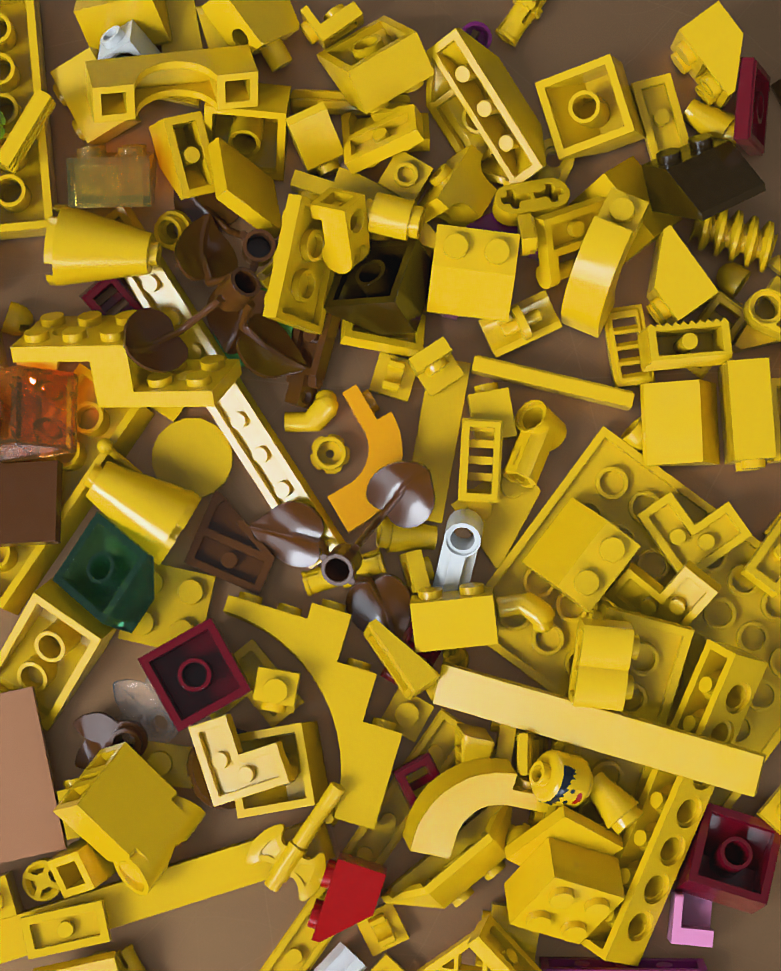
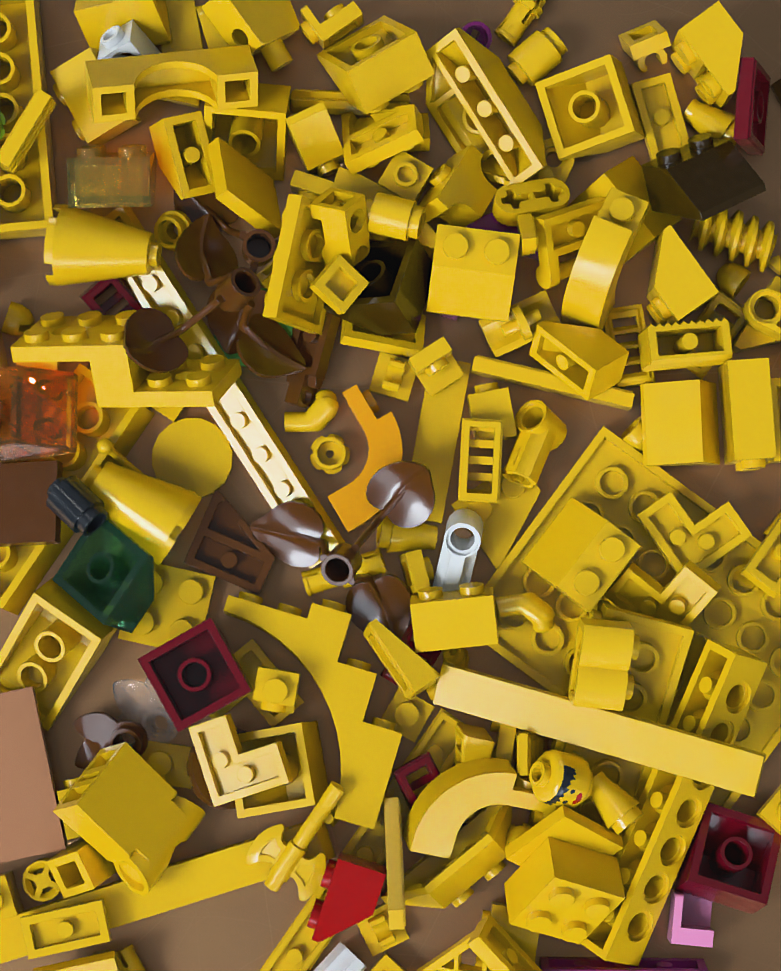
(76, 505): none -> black brick
(339, 284): none -> yellow tile
(394, 863): none -> yellow tile
(536, 57): none -> yellow brick
(579, 356): none -> yellow slope
(644, 41): none -> yellow tile

